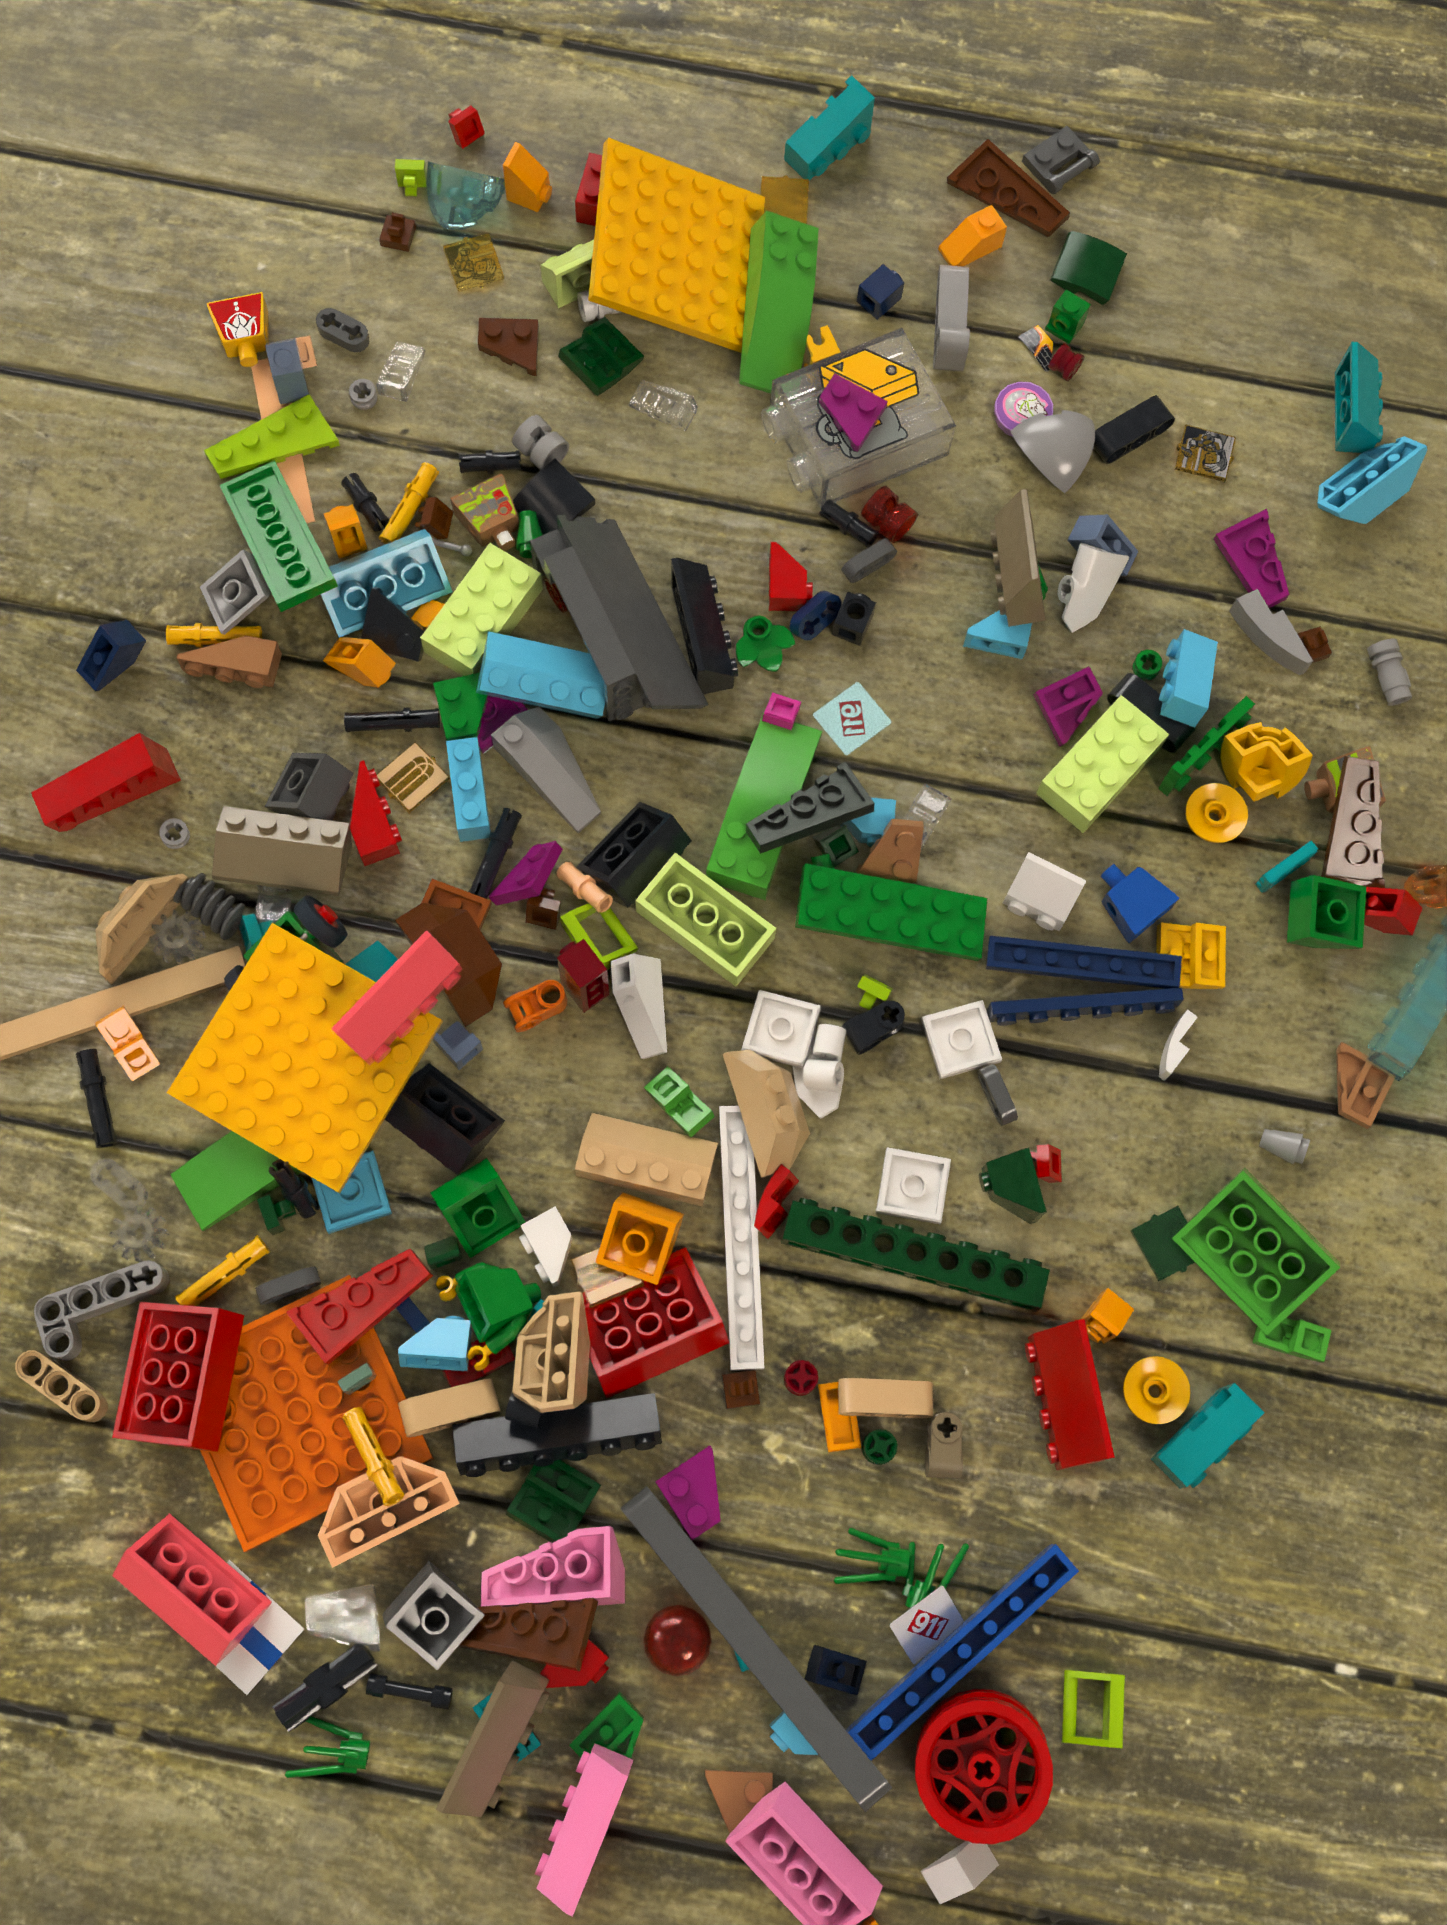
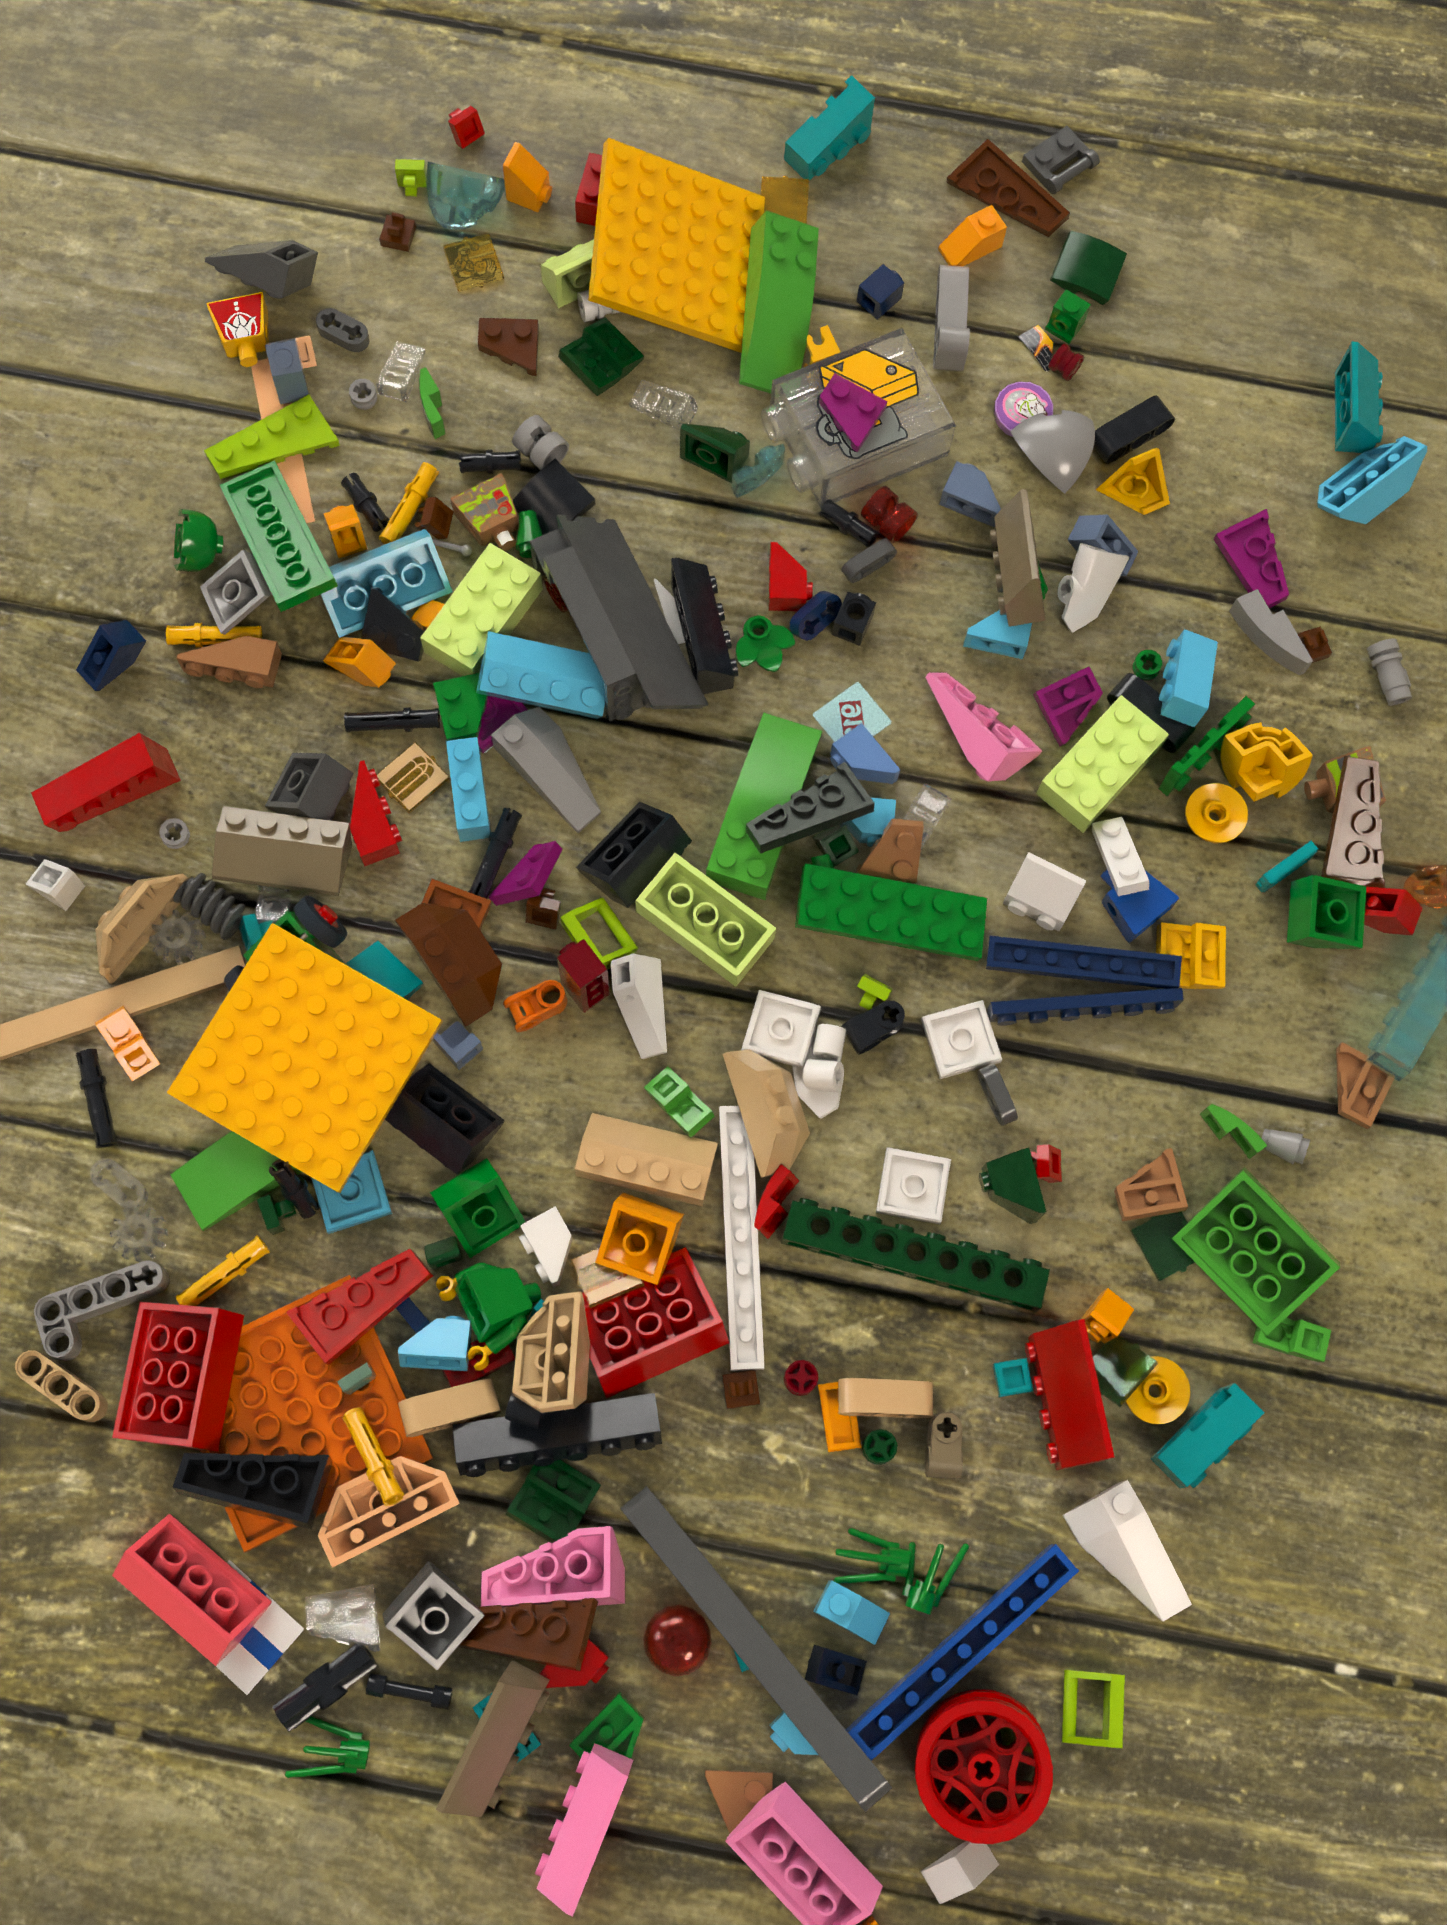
(56, 883): none -> white slope
(196, 541): none -> green cylinder
(259, 1484): none -> black wedge
(272, 266): none -> dark grey slope
(288, 1285): dark grey beam -> none
(398, 999): coral slope -> none
(430, 401): none -> bright green slope
(584, 887): light nougat pin -> none
(670, 611): none -> white sticker
(693, 1493): magenta wing -> none
(714, 449): none -> dark green slope
(766, 465): none -> clear light blue slope
(781, 711): dark pink tile -> none
(851, 1612): none -> medium azure slope
(864, 756): none -> medium blue slope
(926, 1624): white sticker -> none
(970, 494): none -> sand blue slope
(986, 741): none -> bright pink wedge
(1012, 1377): none -> teal tile
(1120, 856): none -> white plate
(1121, 1369): none -> clear green piece
(1124, 1541): none -> white wedge
(1139, 483): none -> yellow slope
(1152, 1190): none -> medium nougat wing
(1174, 1050): white slope -> none
(1205, 453): piece -> none
(1224, 1122): none -> bright green slope

